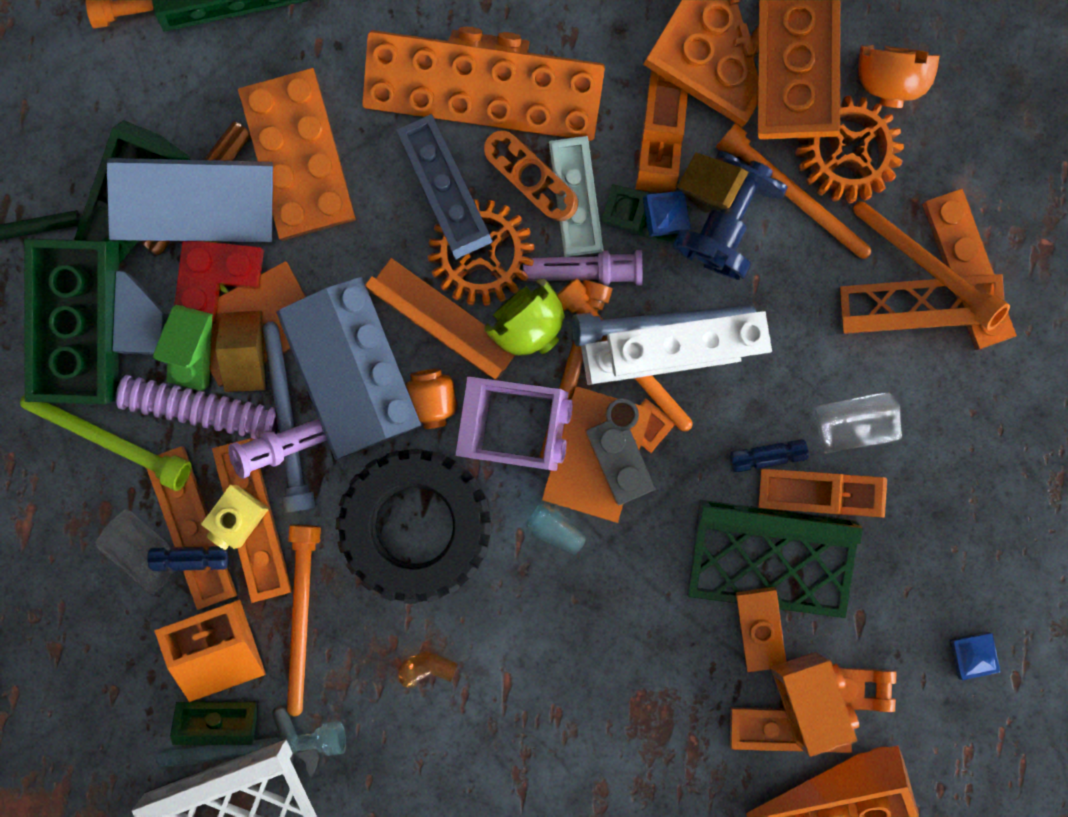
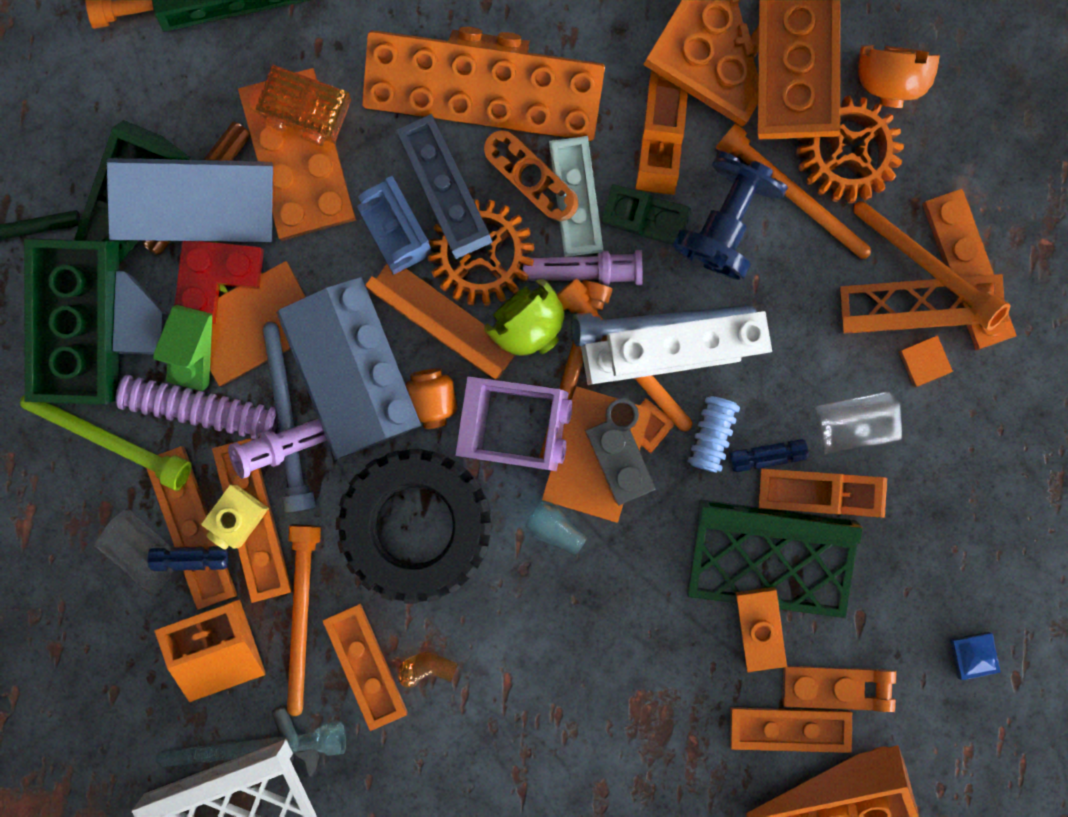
(214, 723): dark green plate -> none
(241, 351): pearl gold slope -> none
(302, 105): none -> clear orange brick
(365, 667): none -> orange plate
(393, 225): none -> medium blue hinge
(666, 213): blue tile -> none
(711, 182): pearl gold slope -> none
(713, 434): none -> light blue piece
(815, 703): orange brick -> none
(925, 361): none -> orange tile

